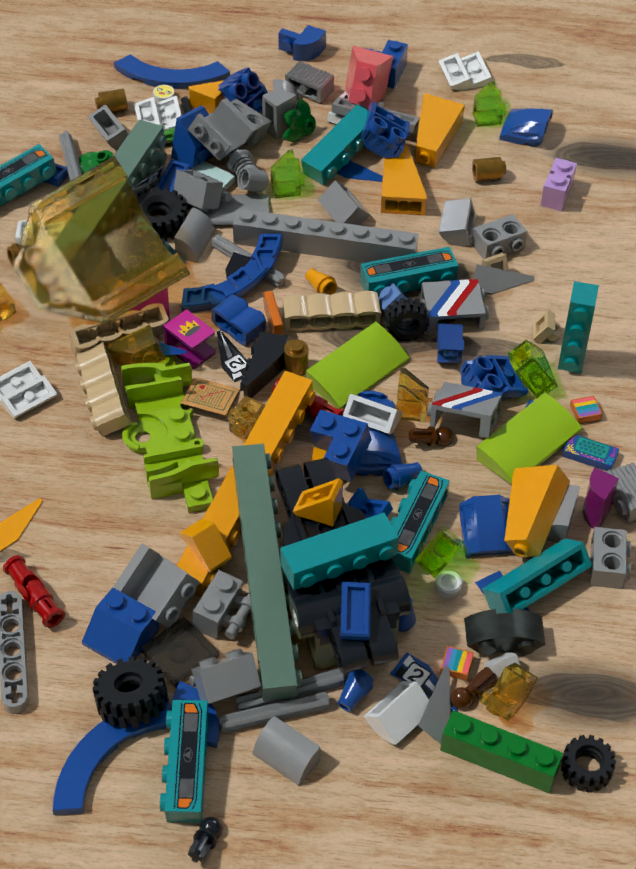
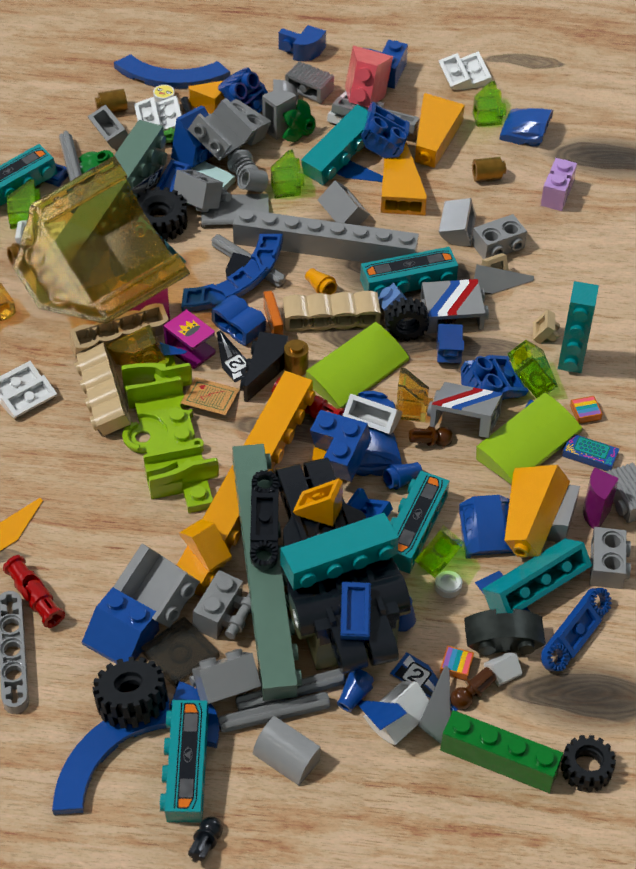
(20, 201): none -> clear neon green slope
(194, 235): light grey brick -> none
(244, 416): clear yellow brick -> none
(264, 520): none -> black plate
(382, 713): none -> blue sticker
(509, 692): clear yellow brick -> none
(576, 629): none -> blue plate

